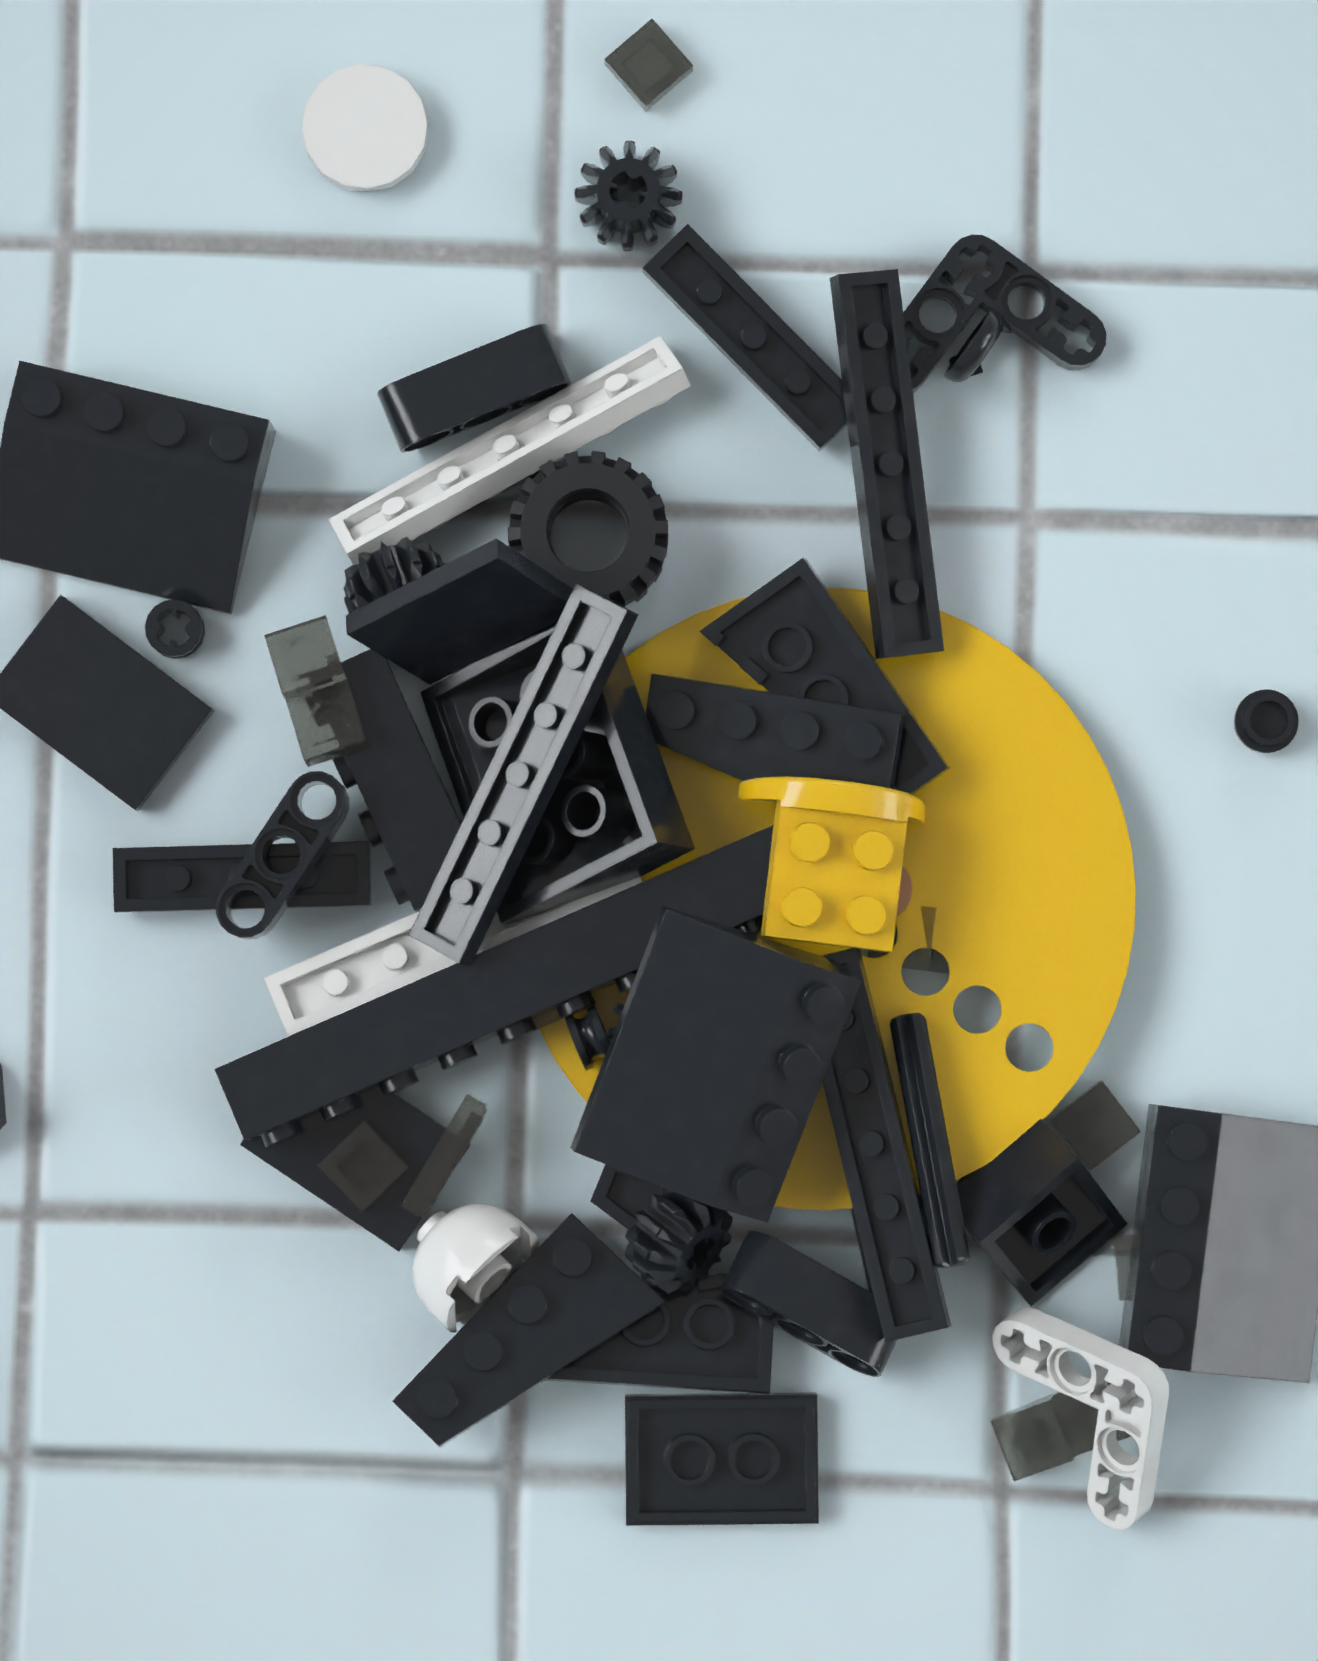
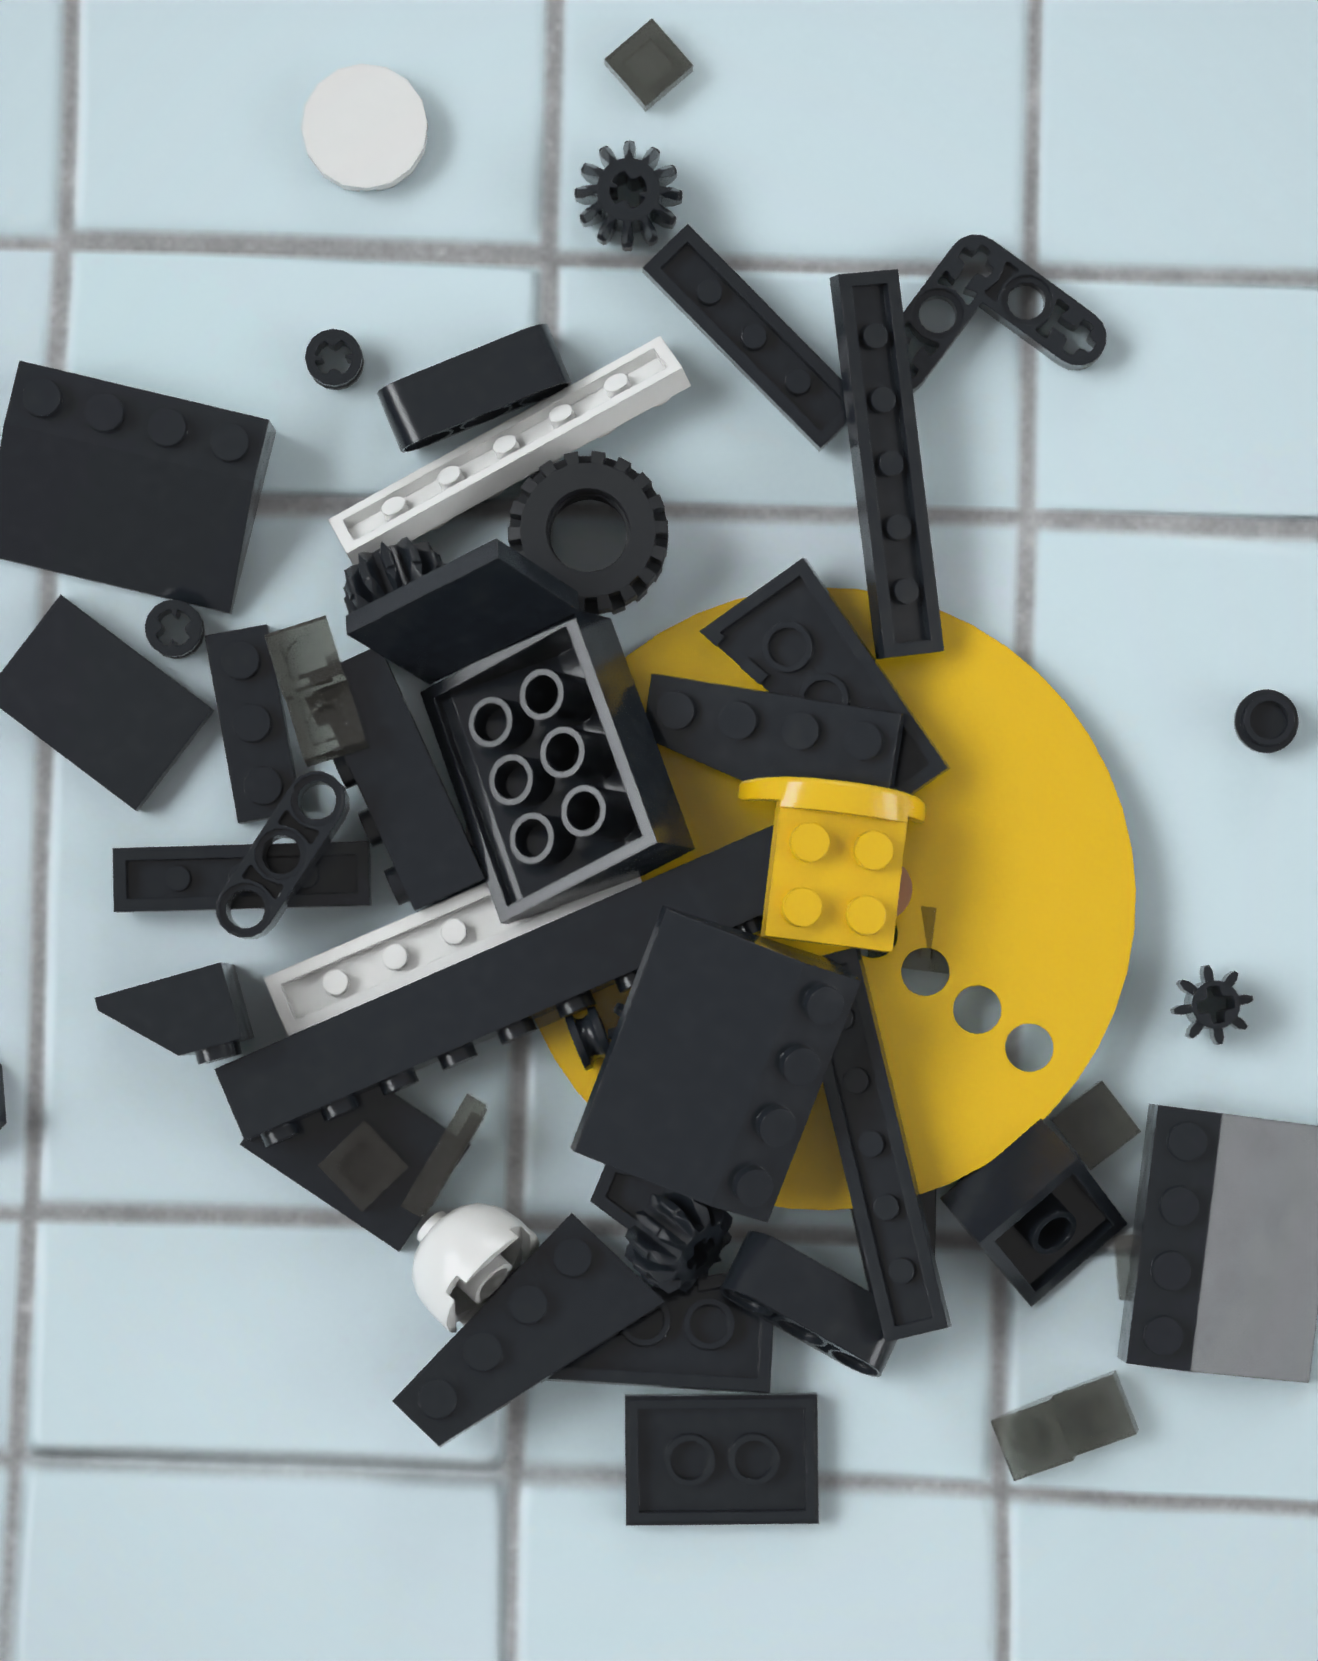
(187, 1012): none -> black slope
(251, 721): none -> black plate
(334, 378): none -> black bush
(523, 774): plate -> none
(929, 1140): black axle -> none
(976, 347): black piece -> none
(1116, 1403): white beam -> none
(1224, 1017): none -> black gear

